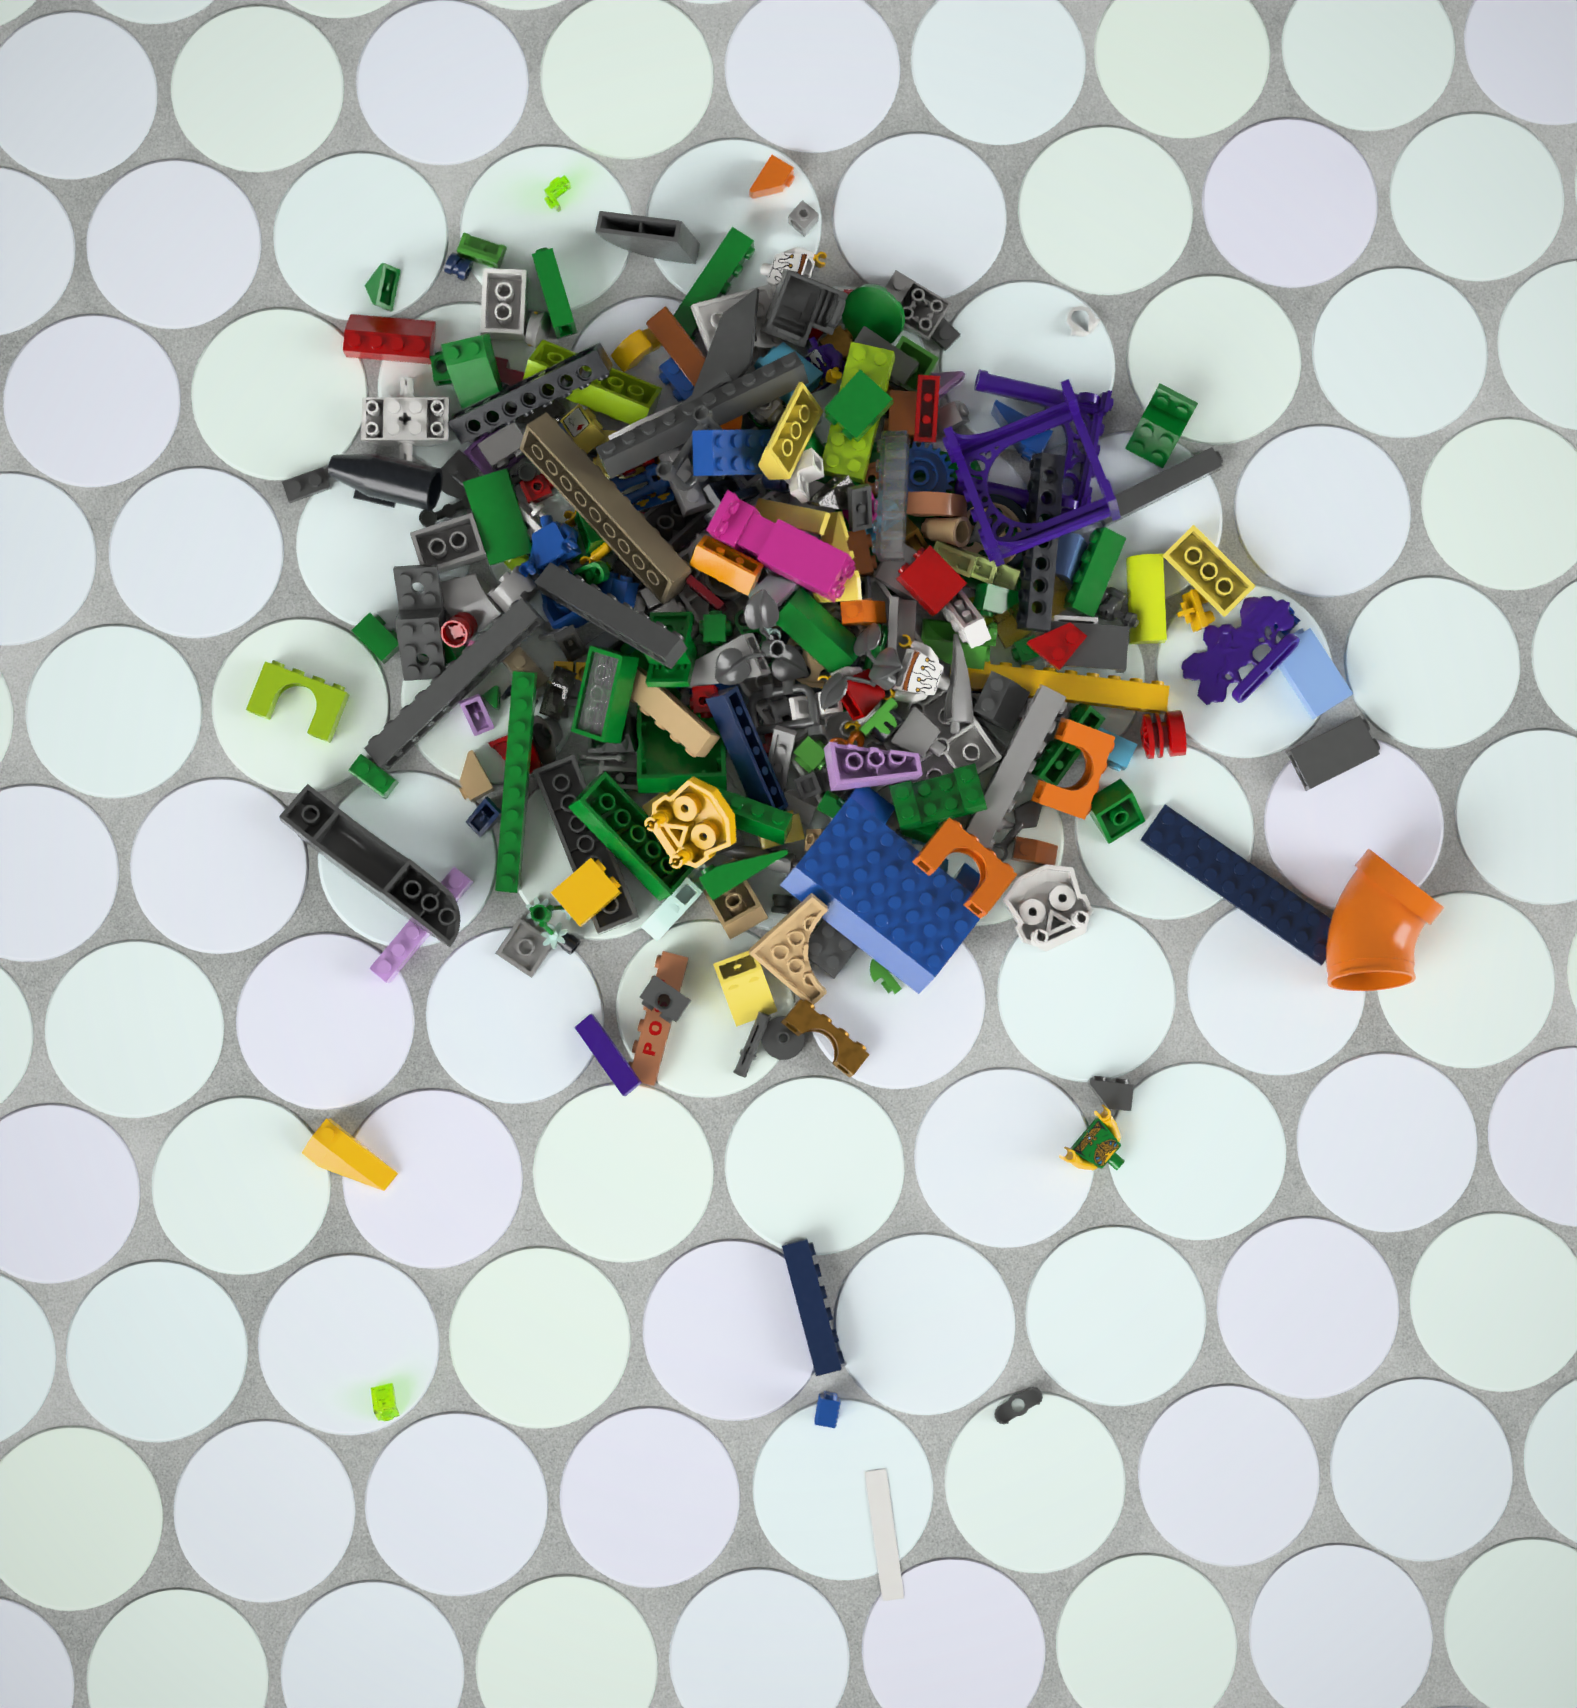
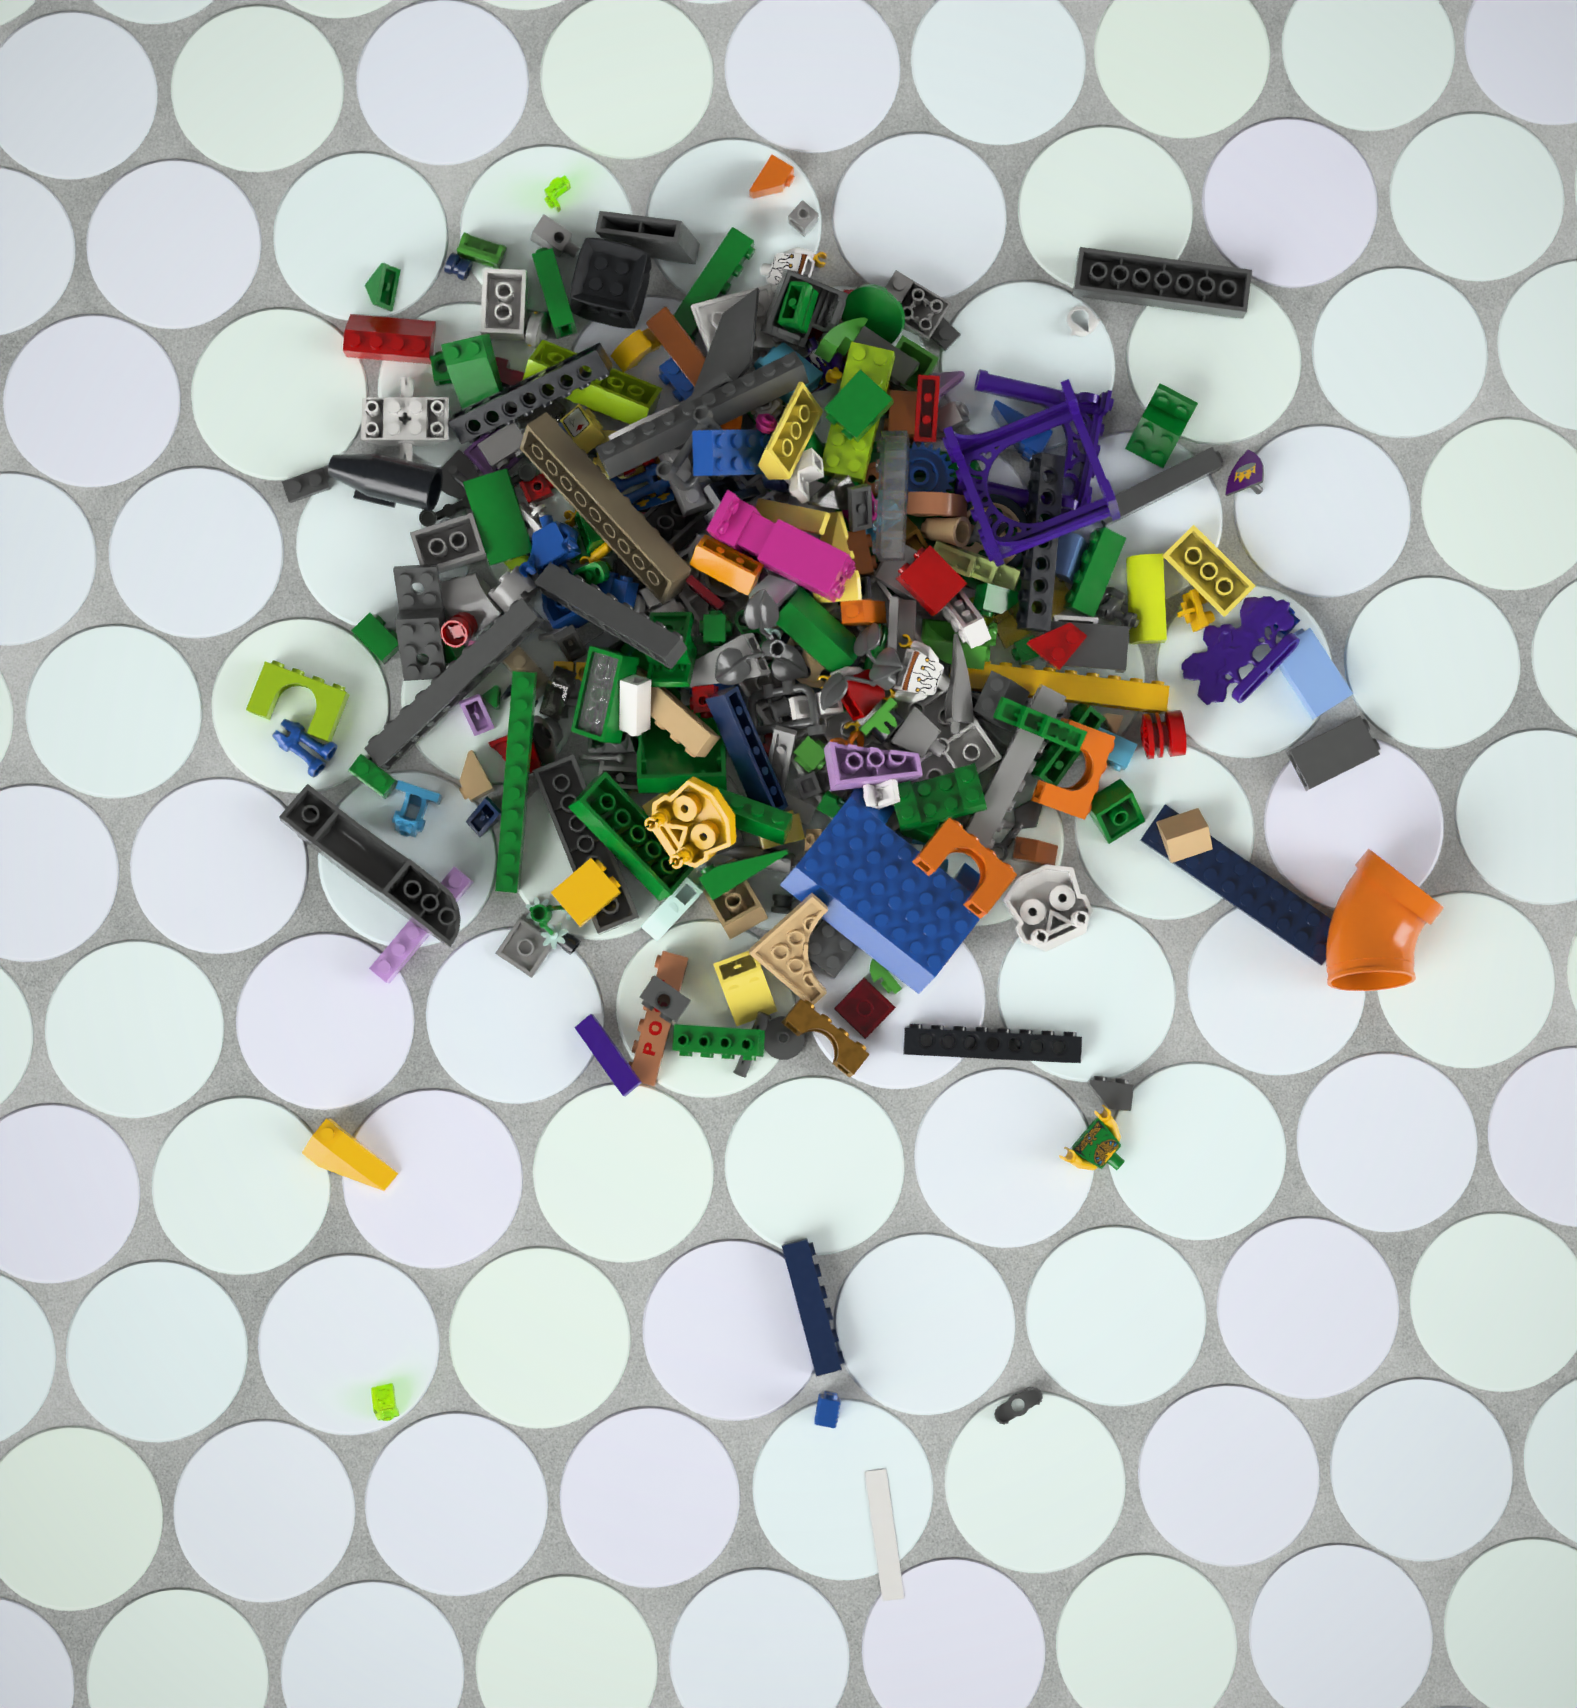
(292, 744): none -> blue piece
(416, 796): none -> dark azure tile
(547, 231): none -> light grey torso
(610, 283): none -> black piece
(635, 705): none -> white brick
(718, 1040): none -> green brick
(766, 423): none -> dark pink plate
(798, 307): none -> green brick
(840, 338): none -> bright green slope
(864, 1008): none -> dark red tile
(882, 794): none -> white bracket
(1040, 724): none -> green slope
(1070, 1054): none -> black brick
(1113, 722): none -> tan slope
(1162, 282): none -> dark grey brick
(1185, 835): none -> tan slope
(1246, 474): none -> dark purple shield

